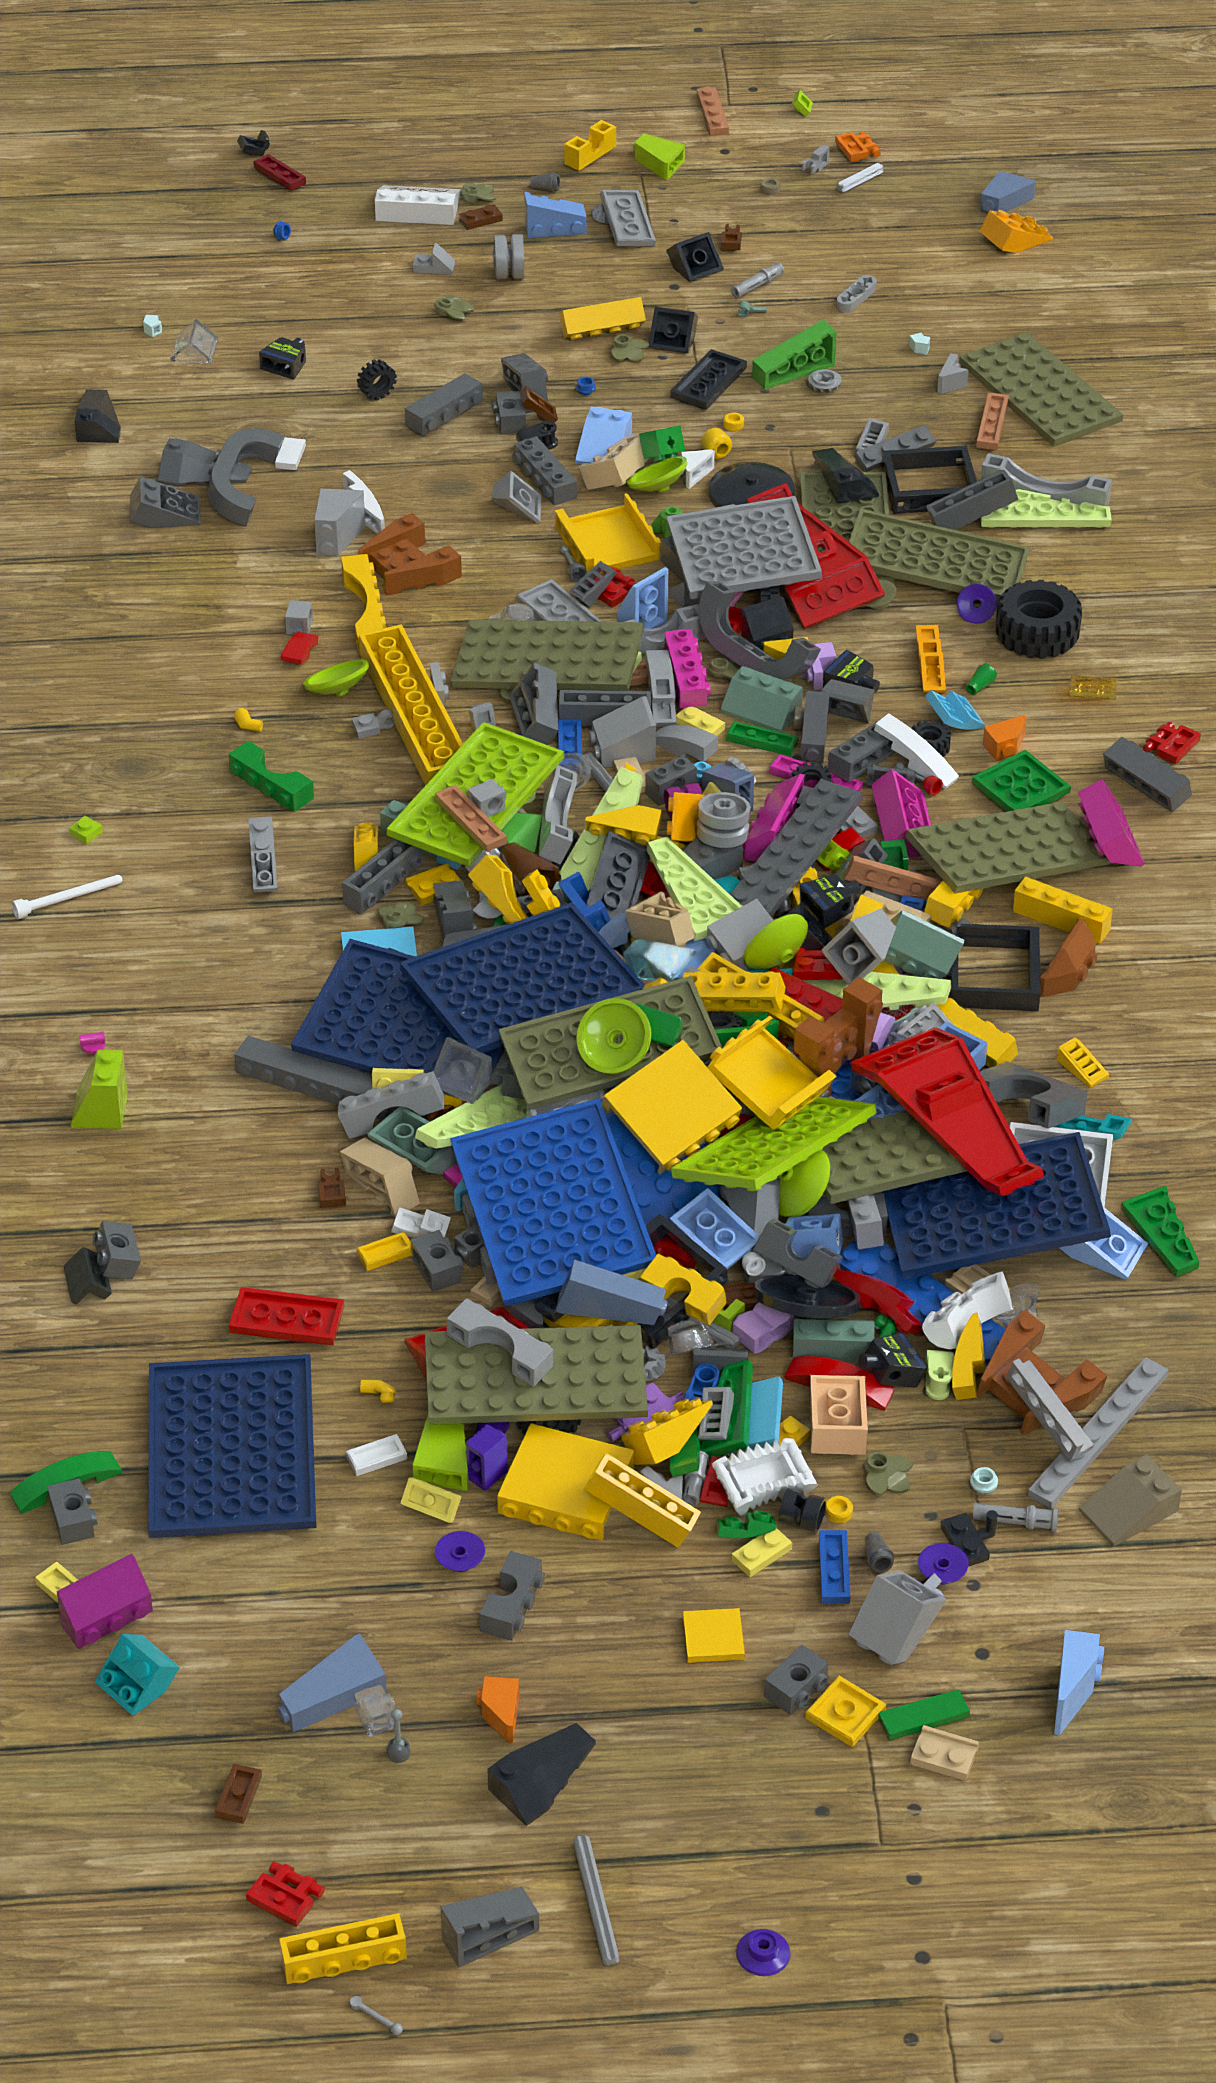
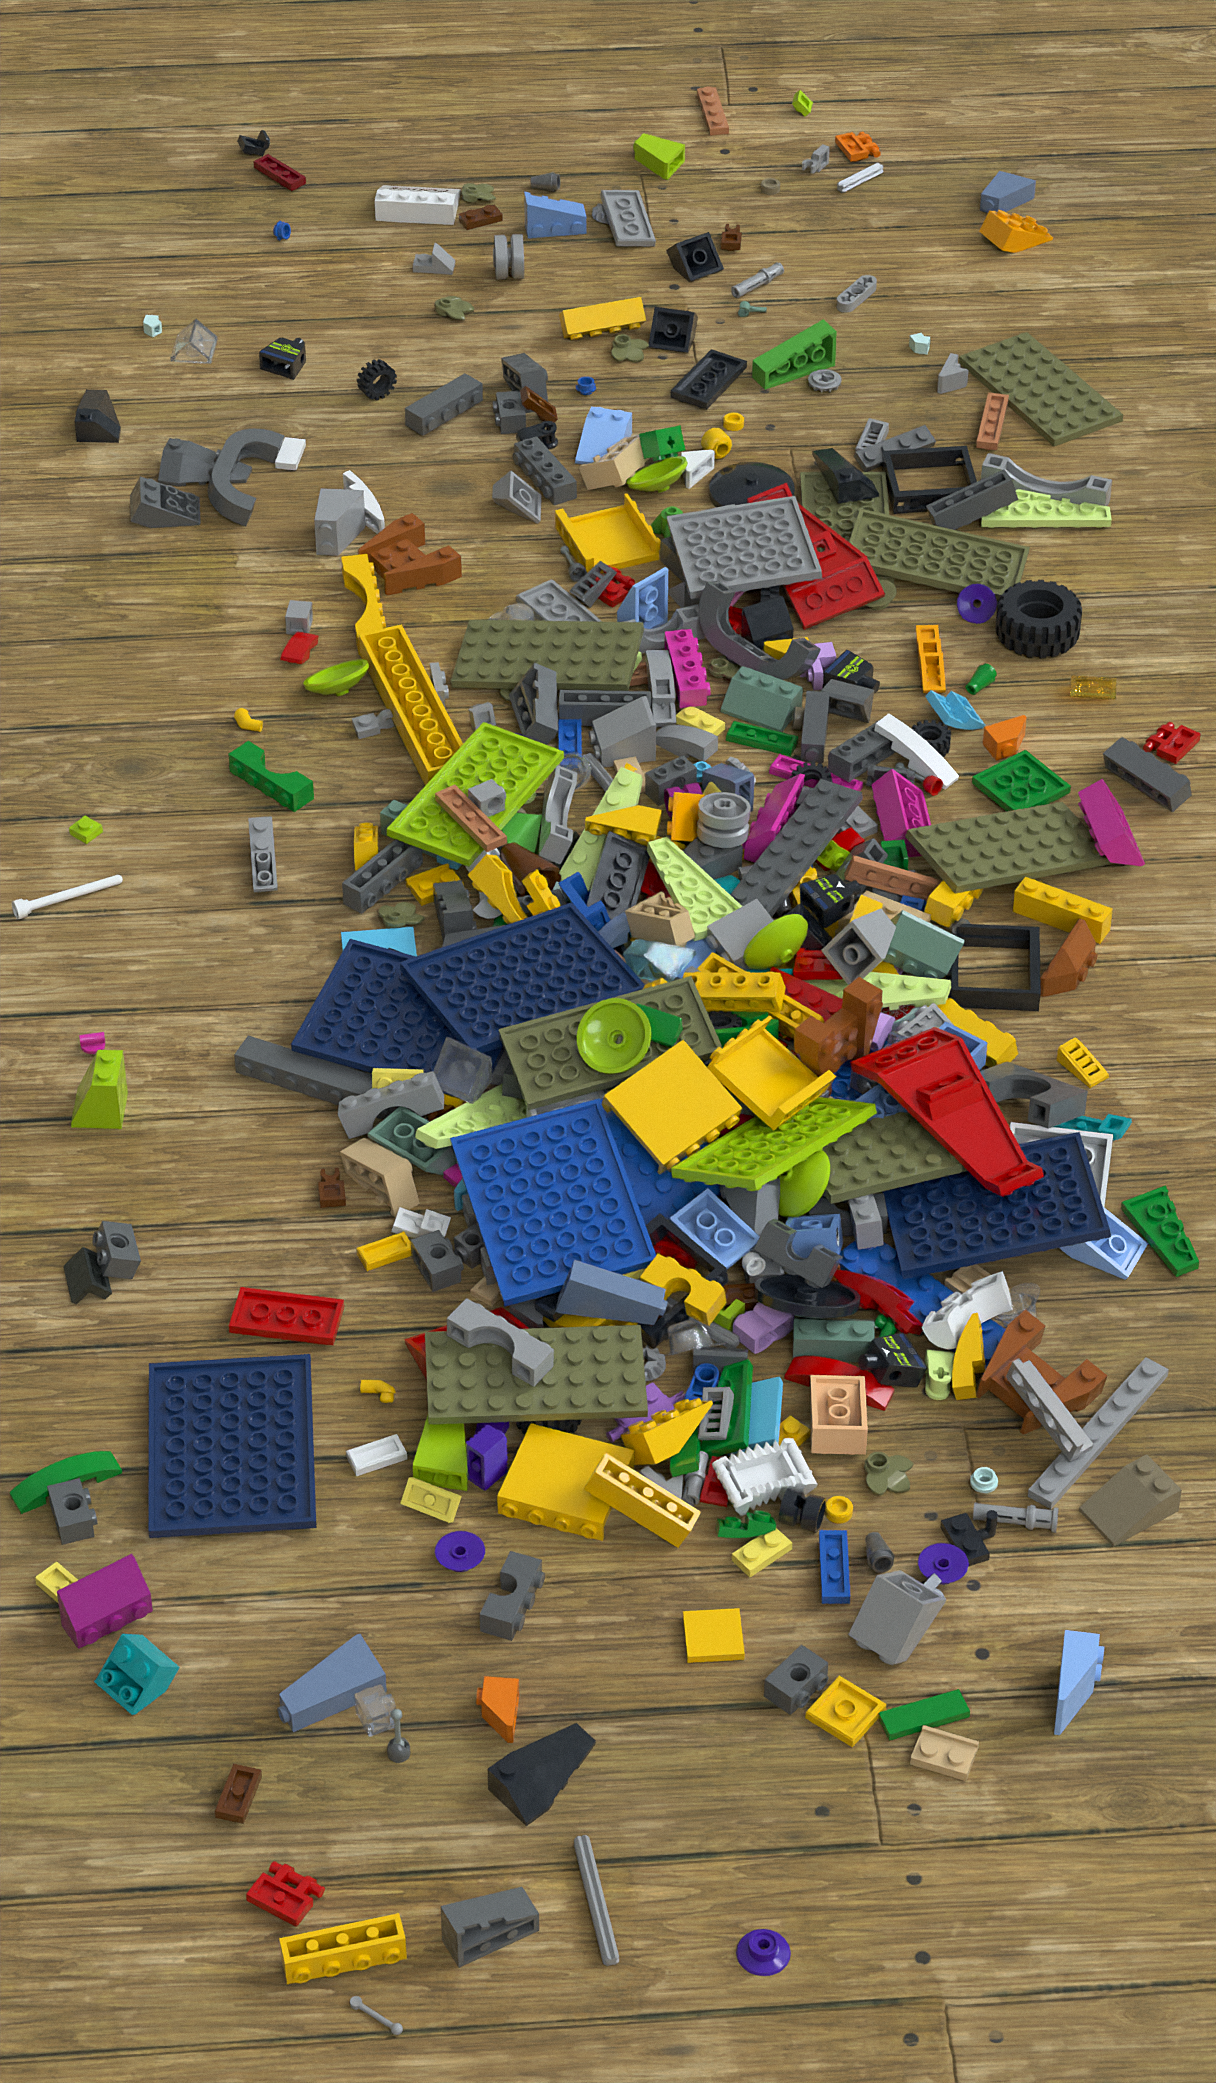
(582, 152): yellow arch -> none

